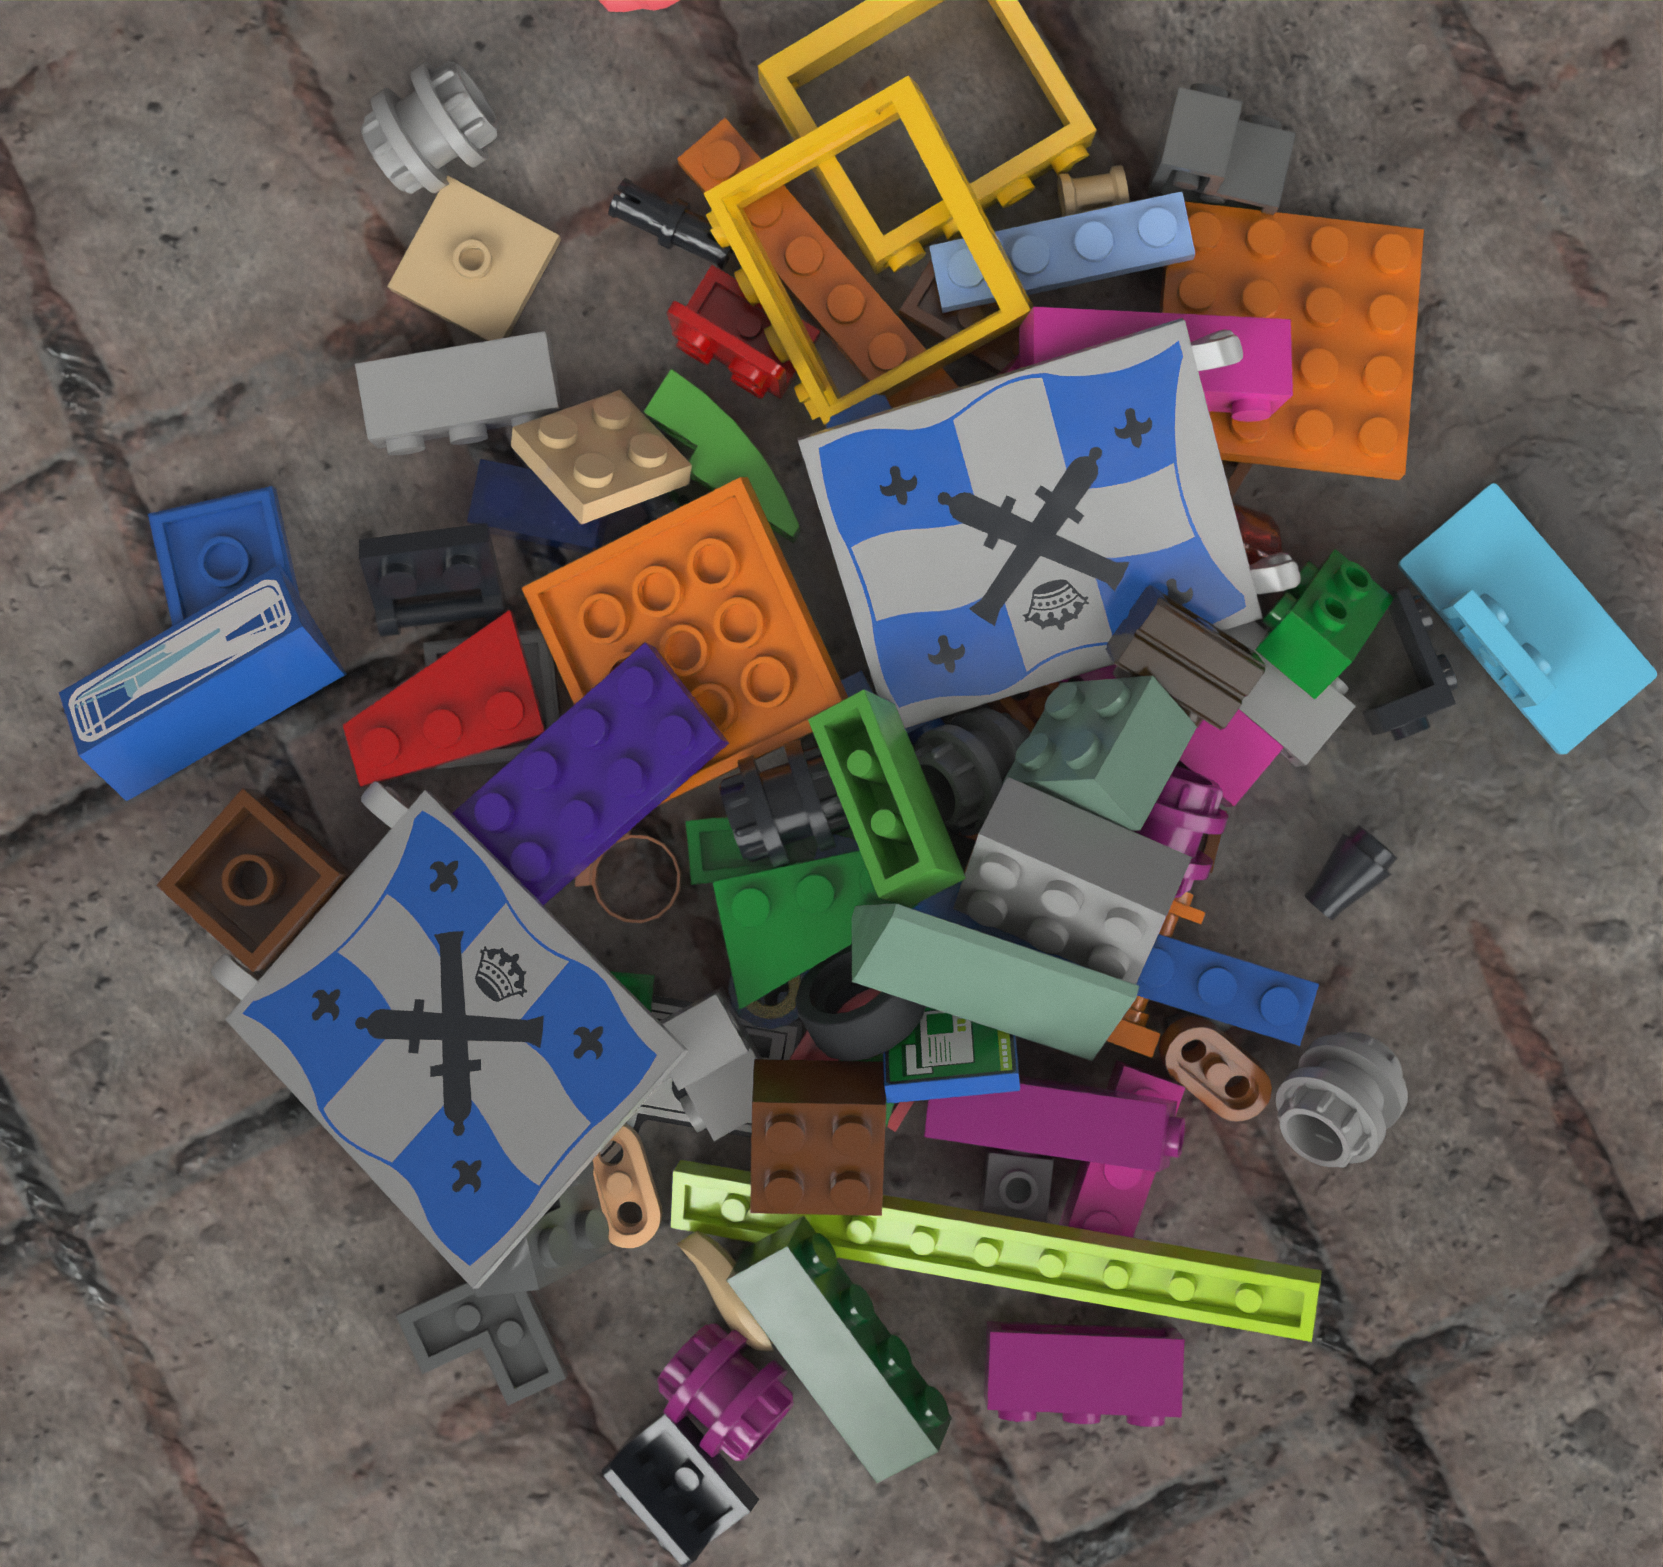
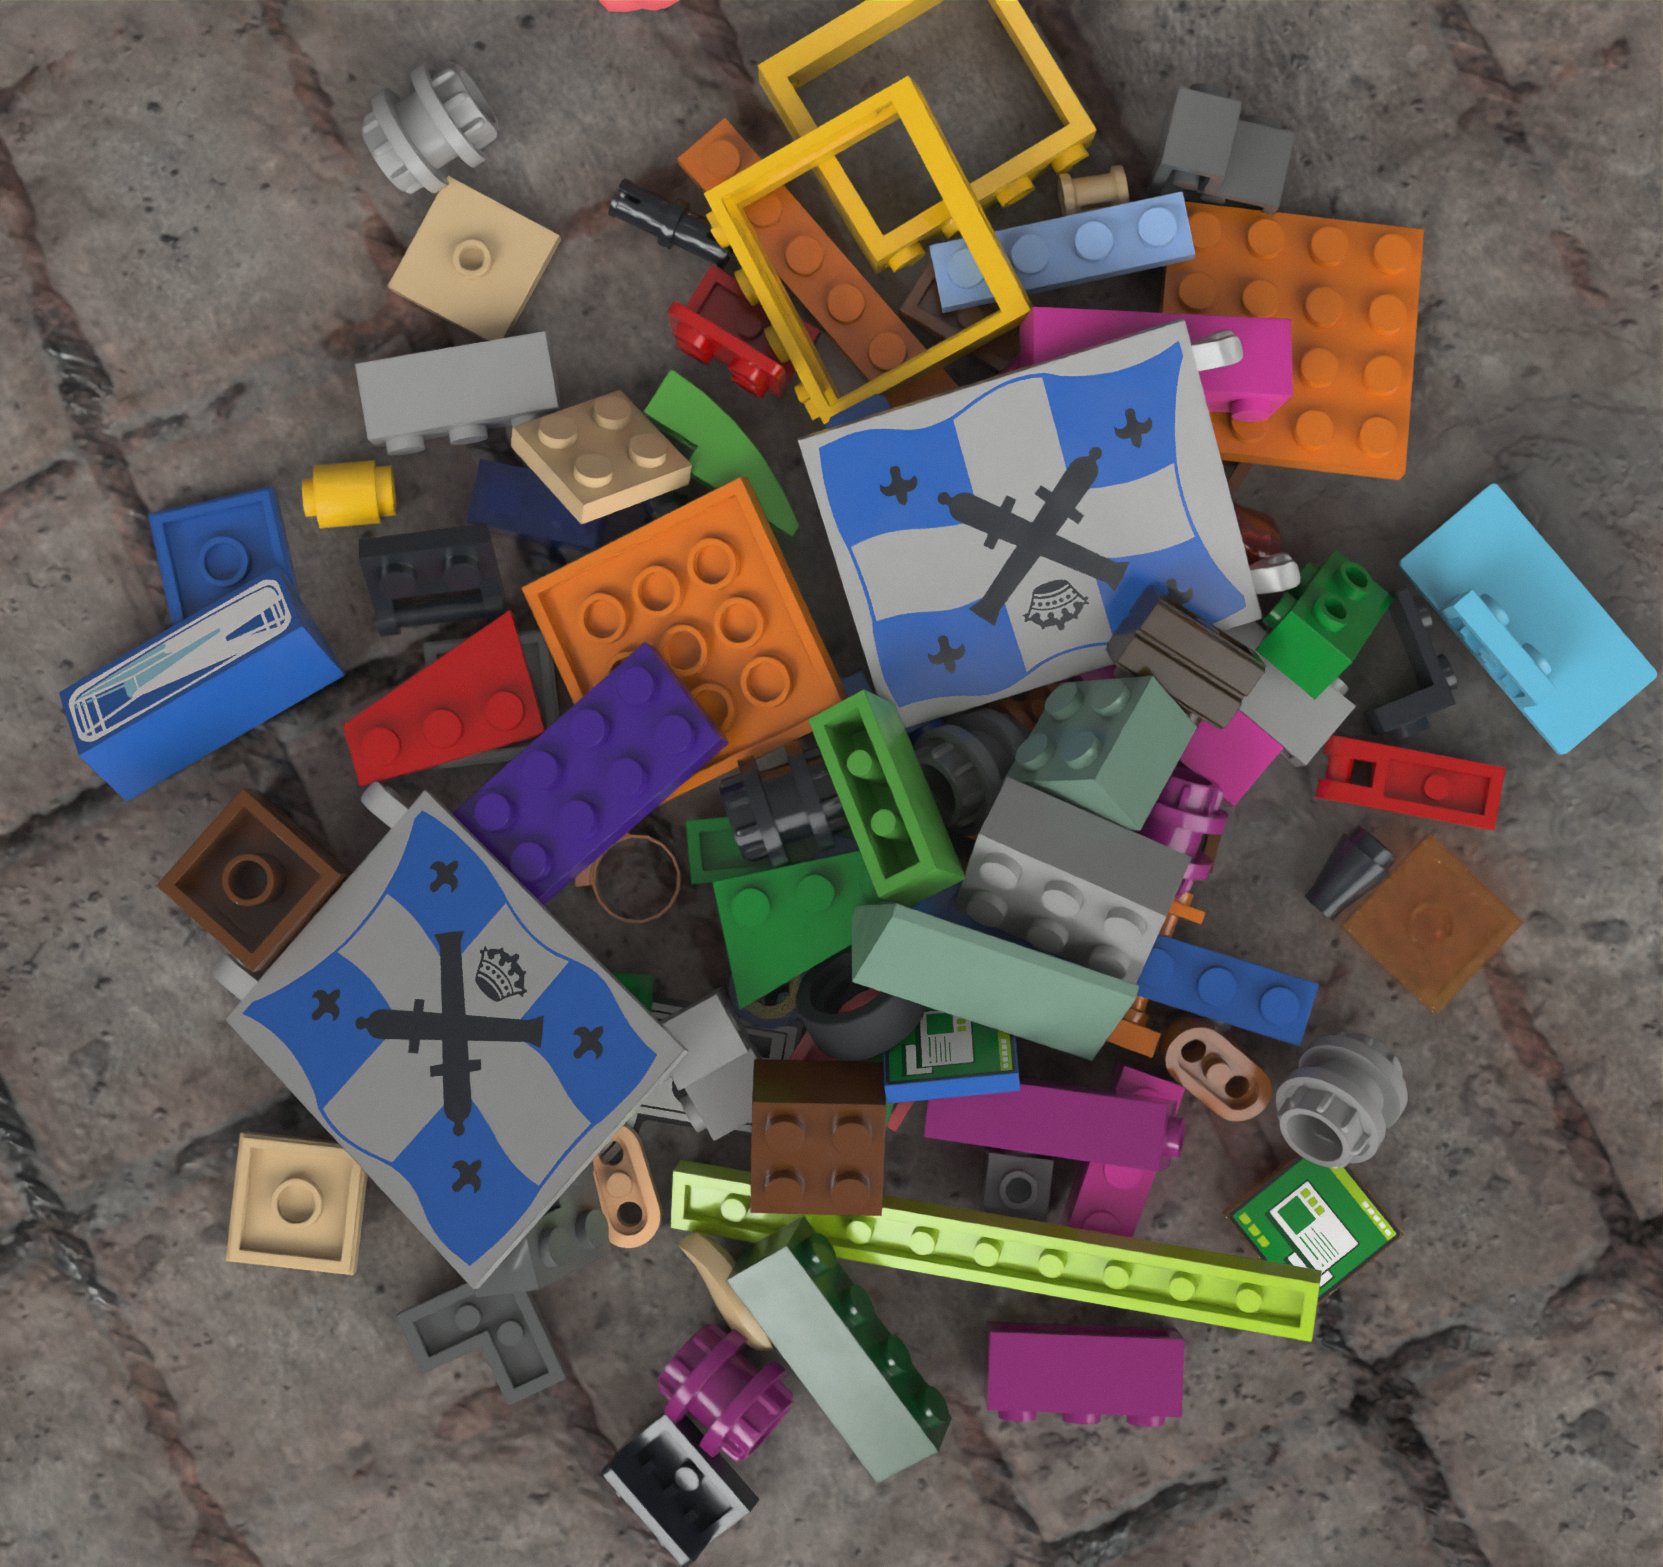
(296, 1204): none -> tan plate
(349, 494): none -> yellow brick
(1314, 1221): none -> tile
(1413, 783): none -> red plate
(1431, 924): none -> clear orange plate

